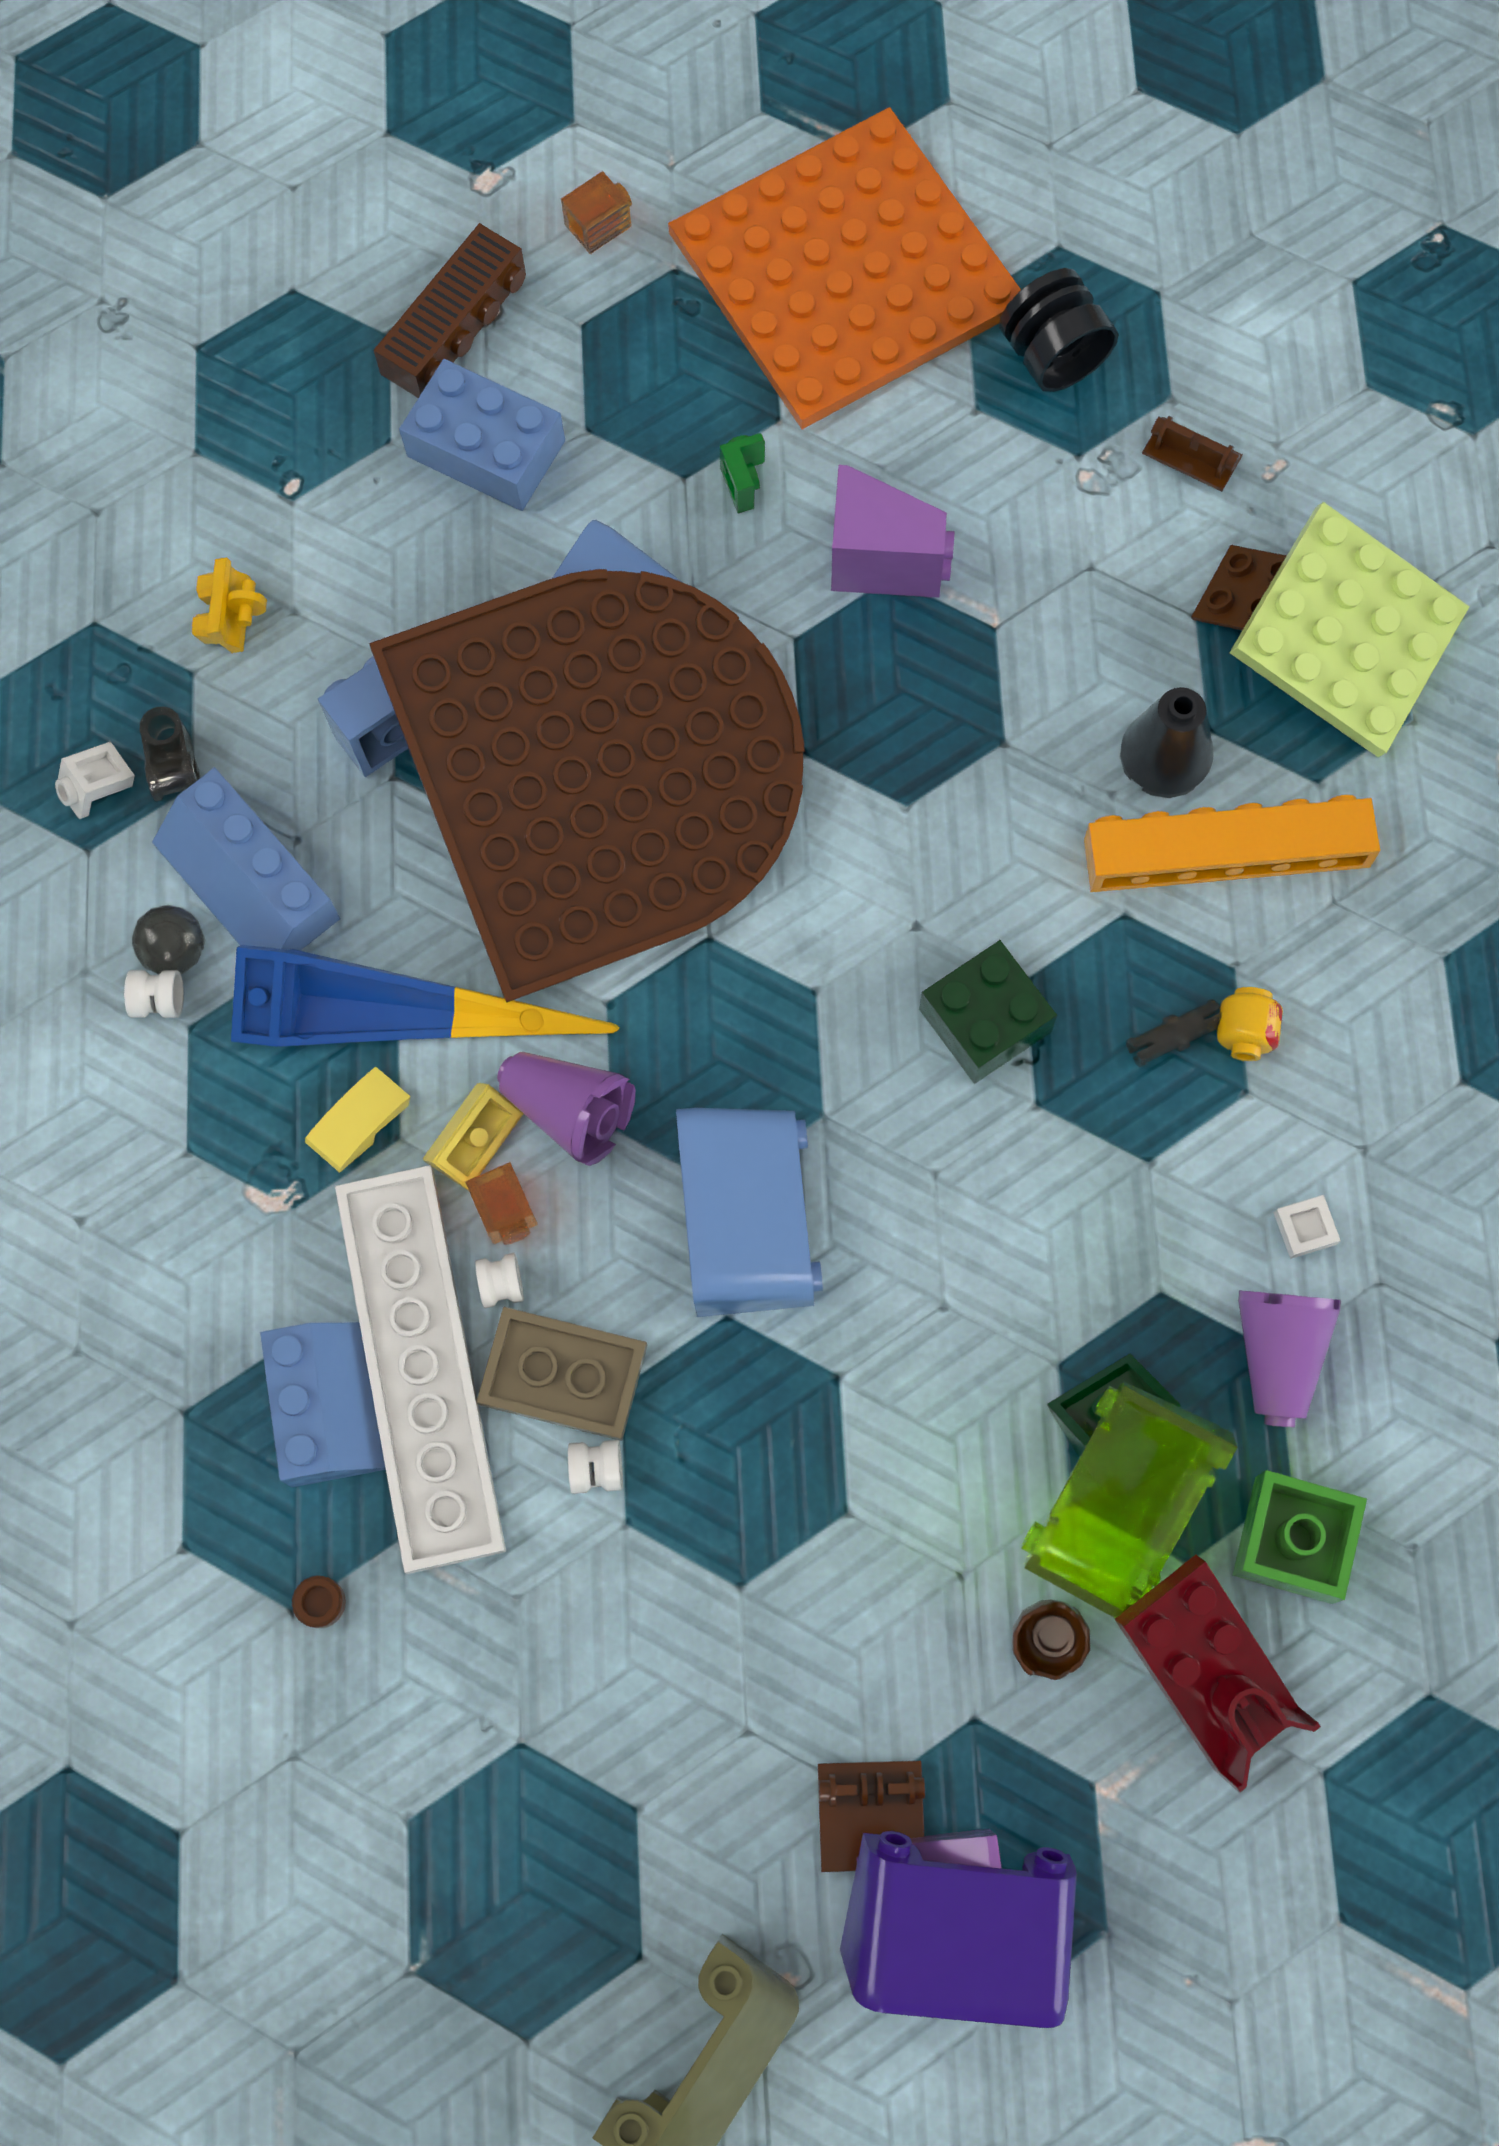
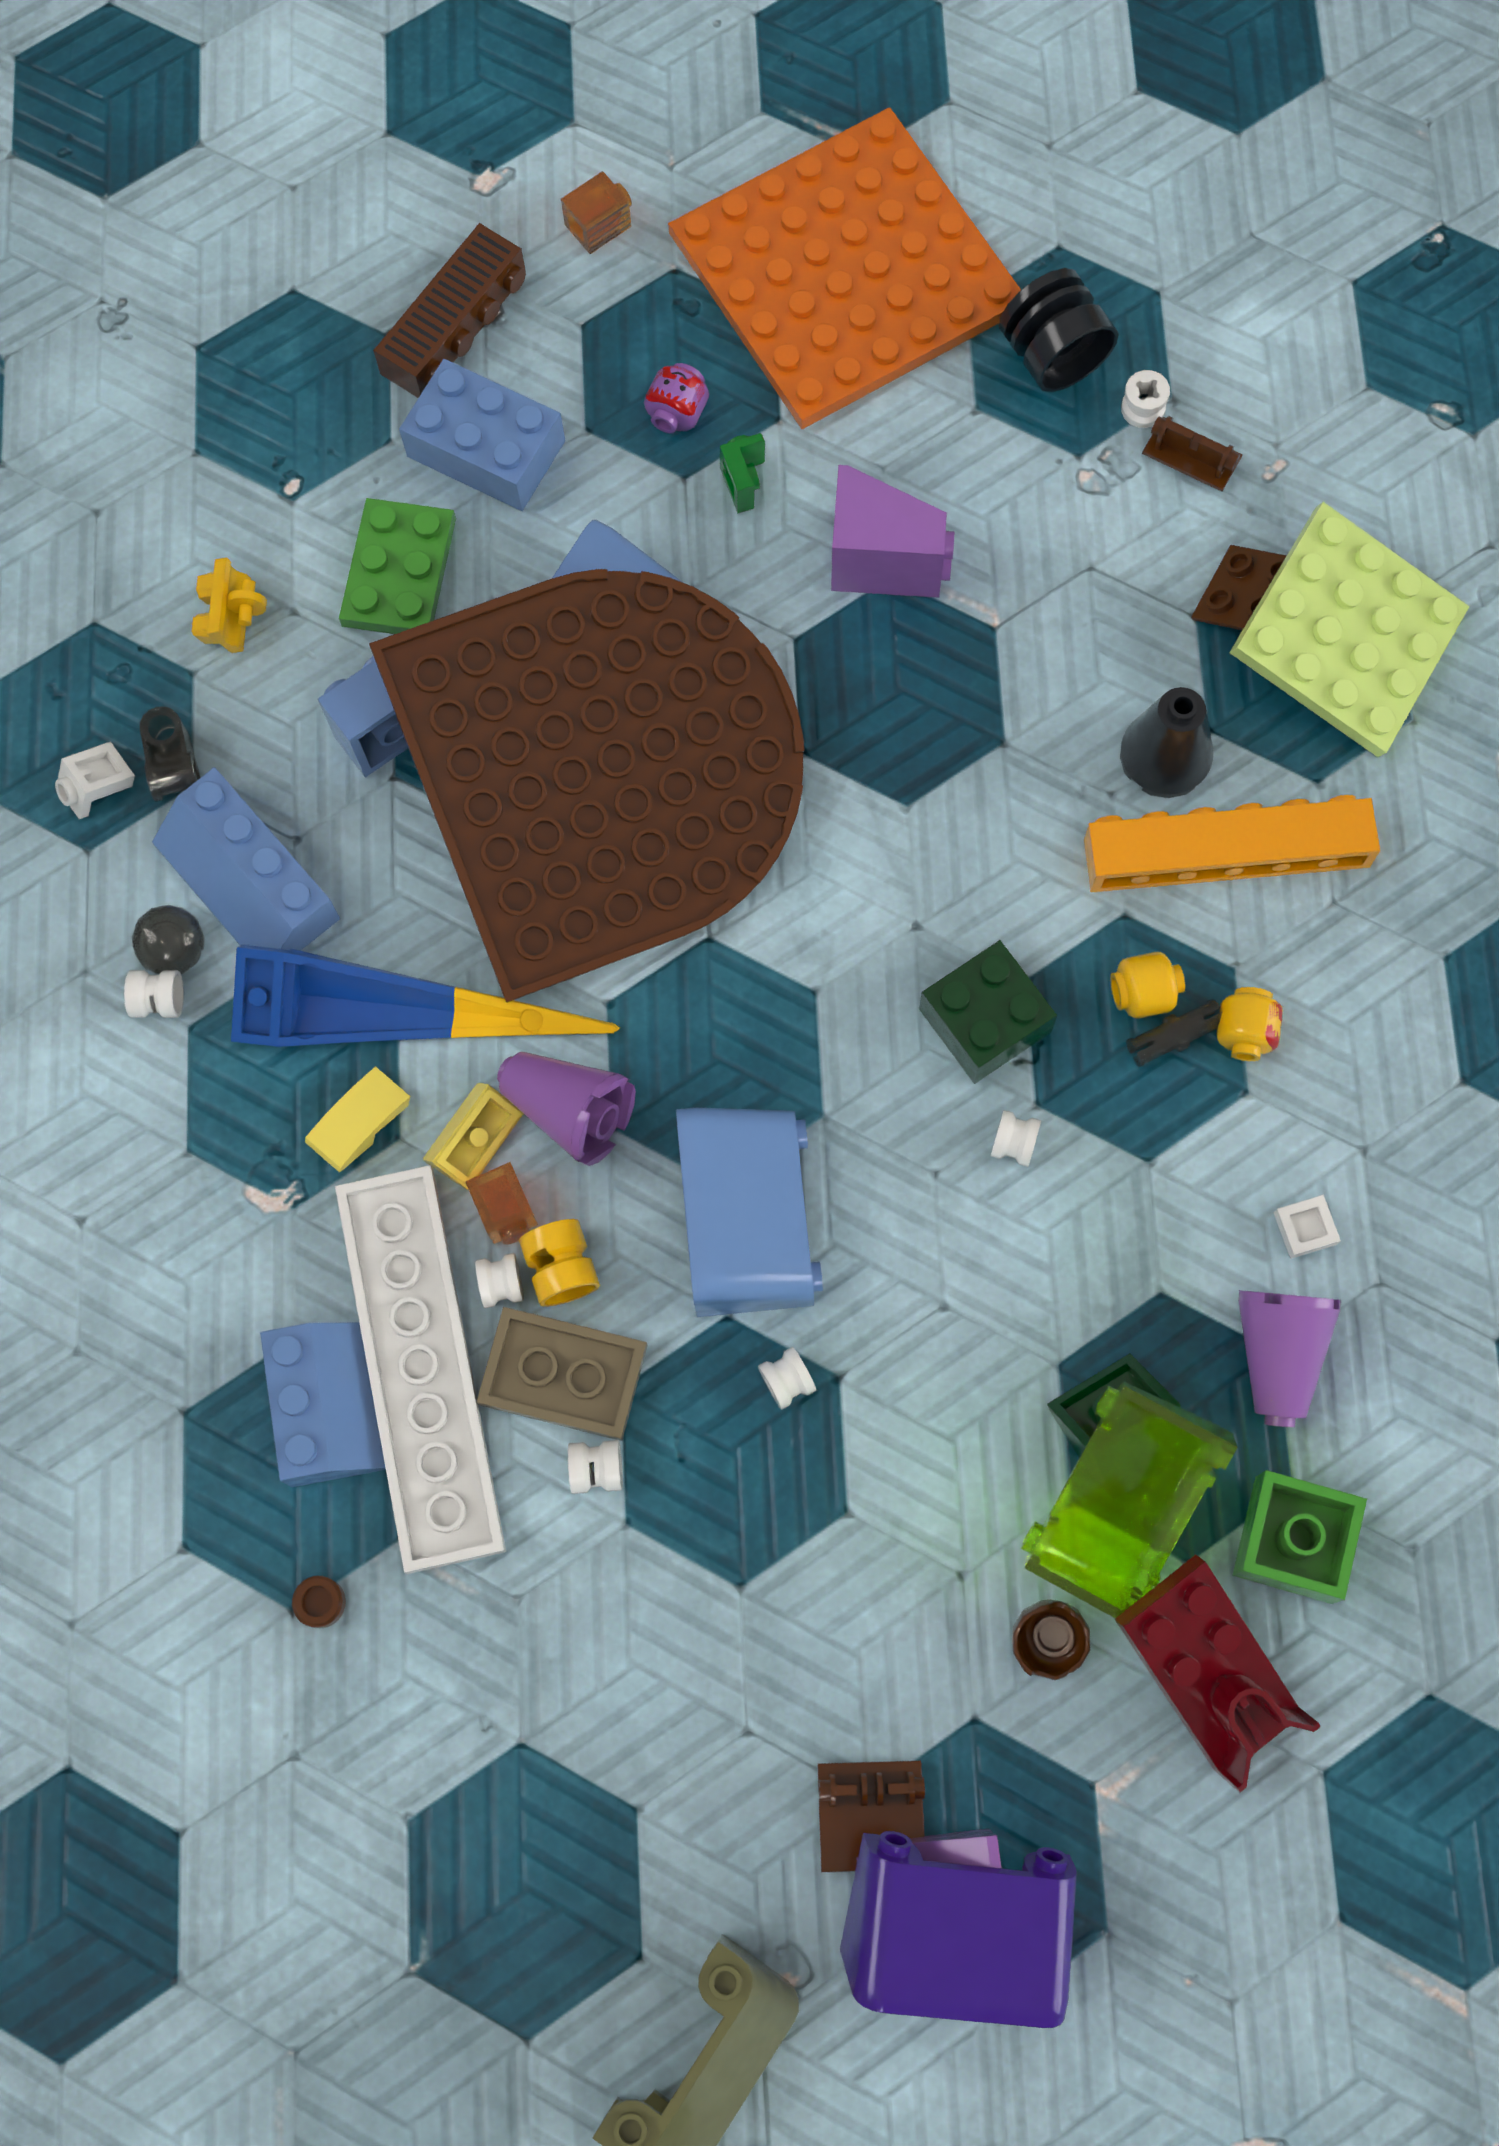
(397, 566): none -> bright green plate
(558, 1259): none -> yellow wheel
(676, 398): none -> medium lavender head
(787, 1378): none -> white wheel
(1016, 1138): none -> white wheel
(1144, 411): none -> white wheel
(1147, 985): none -> yellow head

